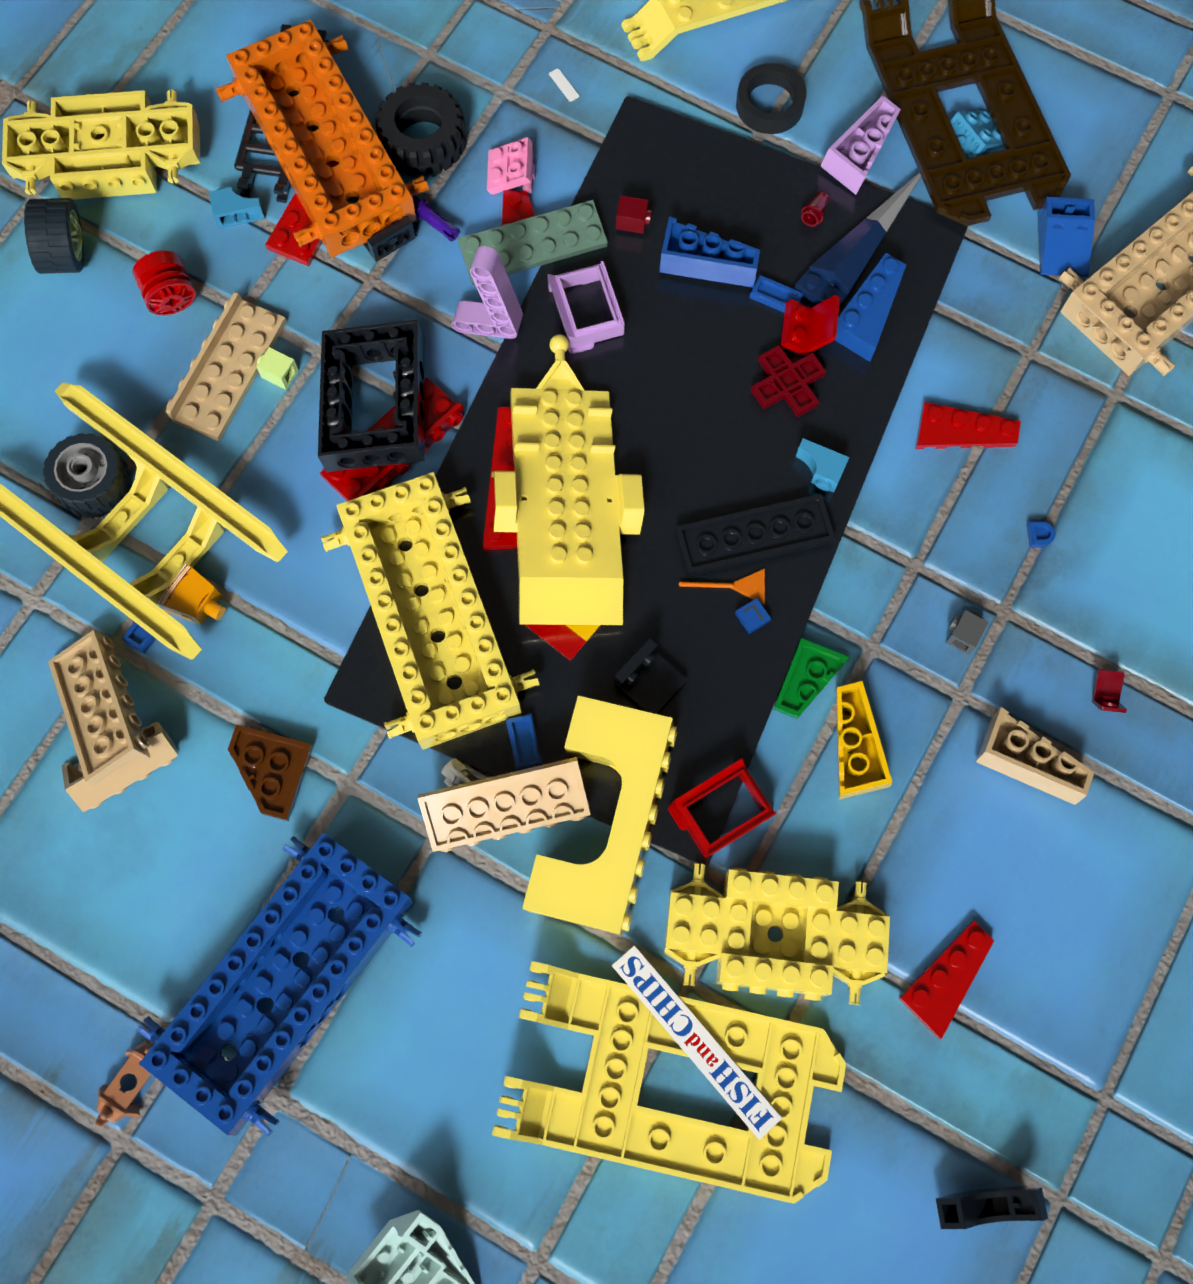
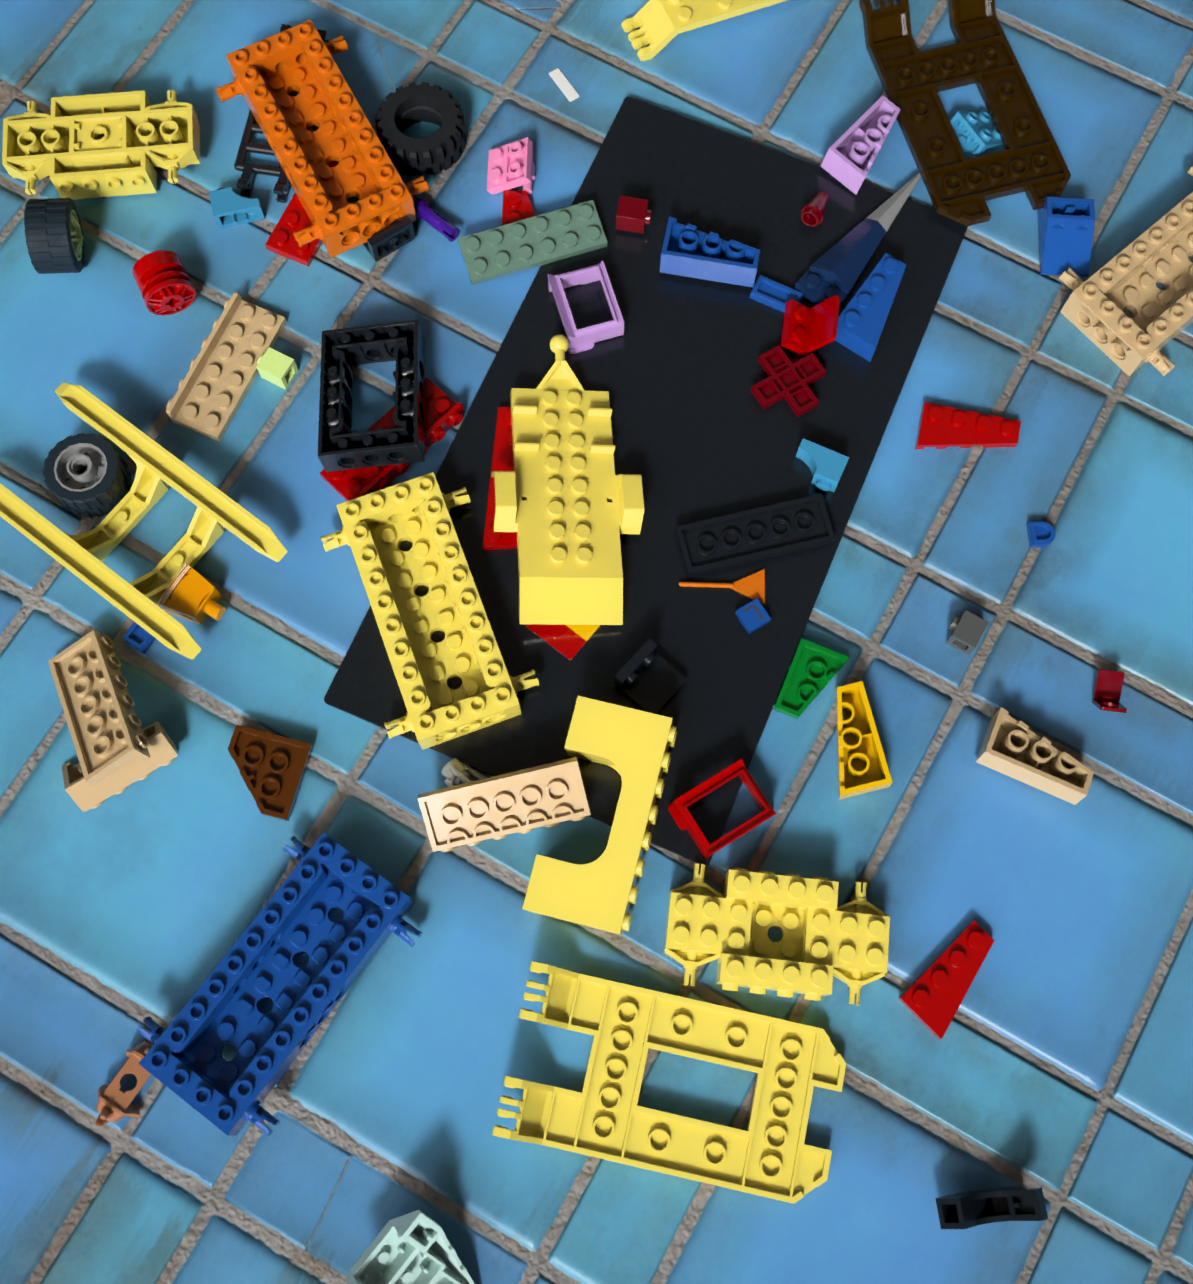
(500, 311): lavender beam -> none
(523, 742): blue tile -> none
(697, 1042): white sticker -> none
(775, 75): black tyre -> none

